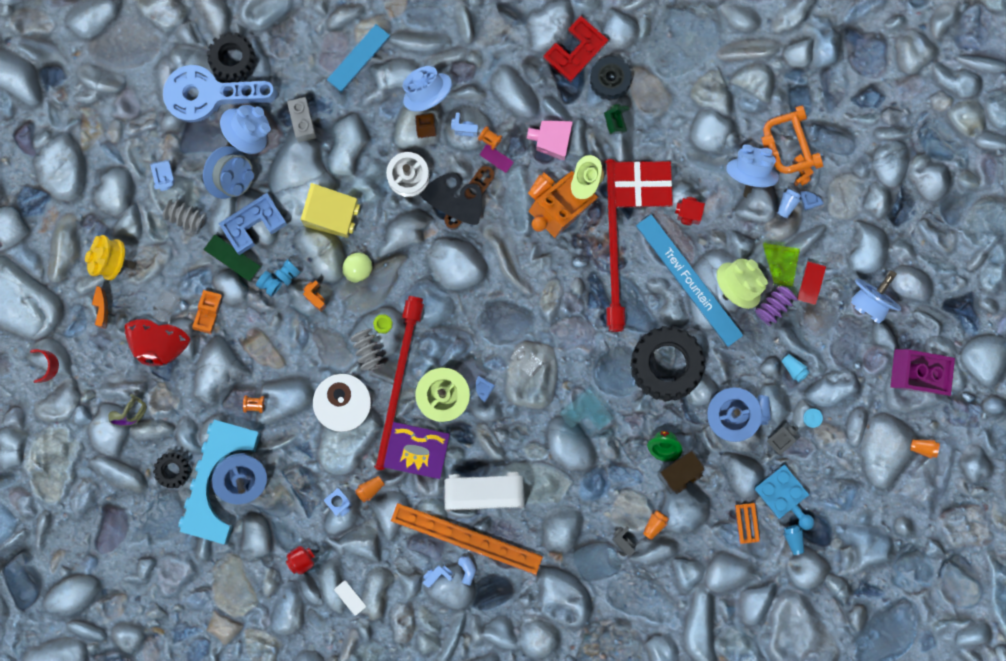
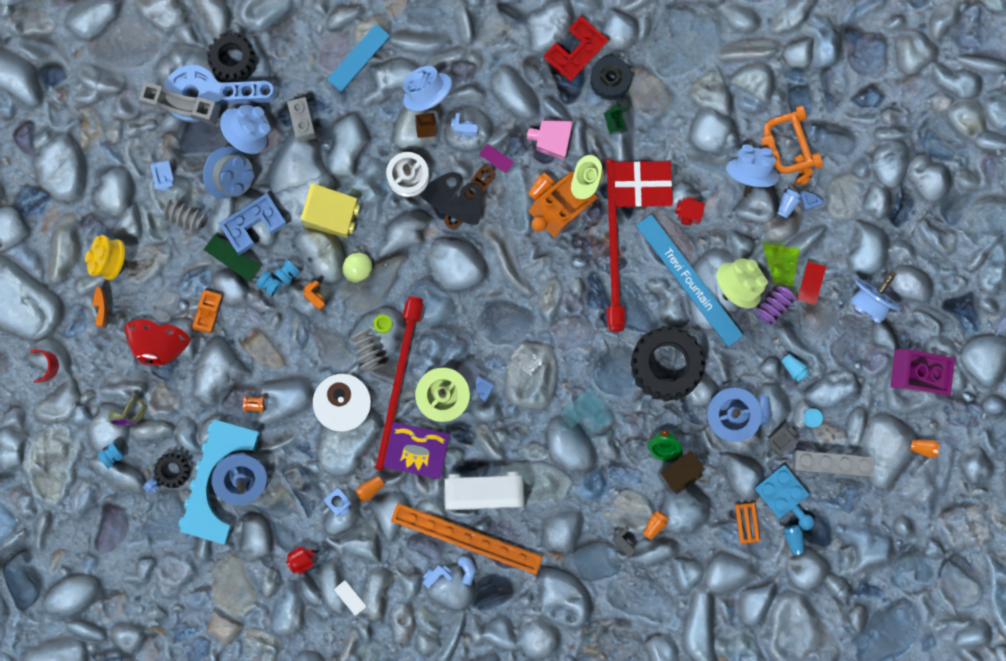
(110, 455): none -> dark azure wheel
(151, 486): none -> medium blue plate
(172, 102): none -> light grey arch
(490, 138): orange bush -> none
(833, 464): none -> light grey arch

